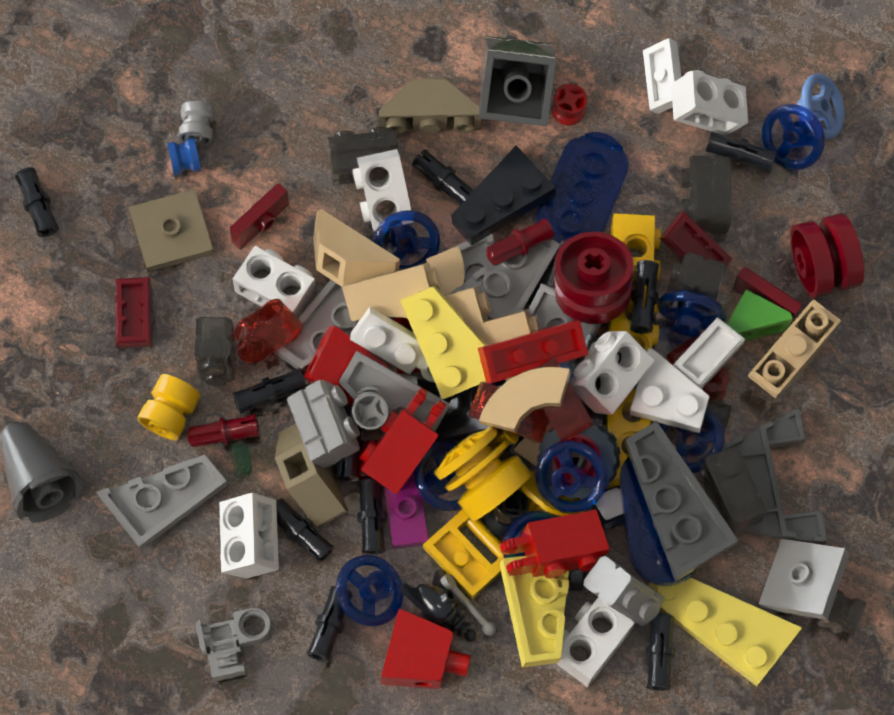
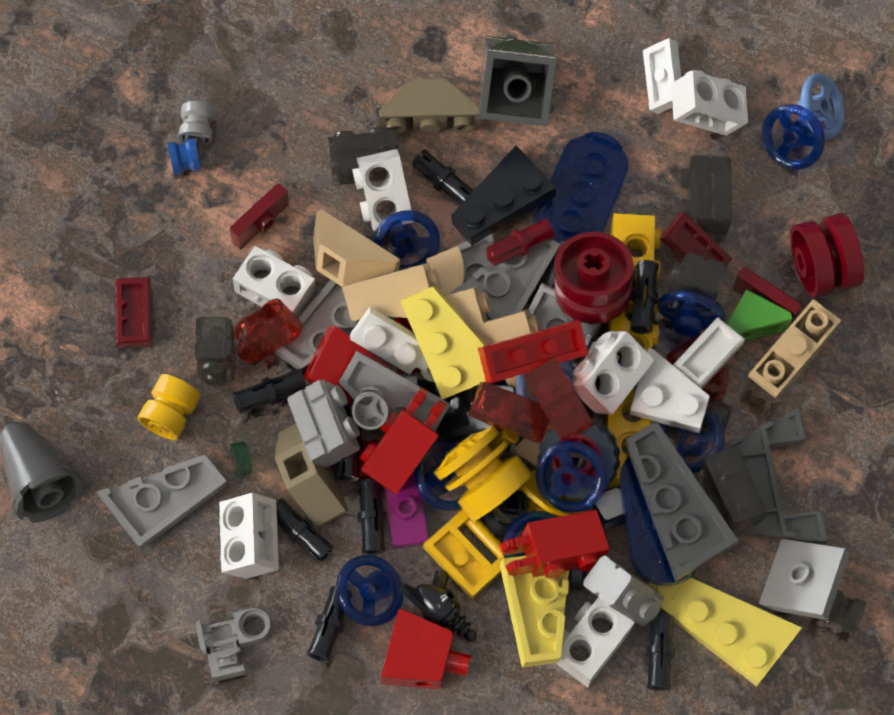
(36, 202): black pin -> none
(171, 230): dark tan plate -> none
(223, 431): dark red axle -> none
(449, 583): light grey hinge -> none
(525, 394): tan tile -> none
(572, 96): red wheel -> none
(741, 151): black pin -> none

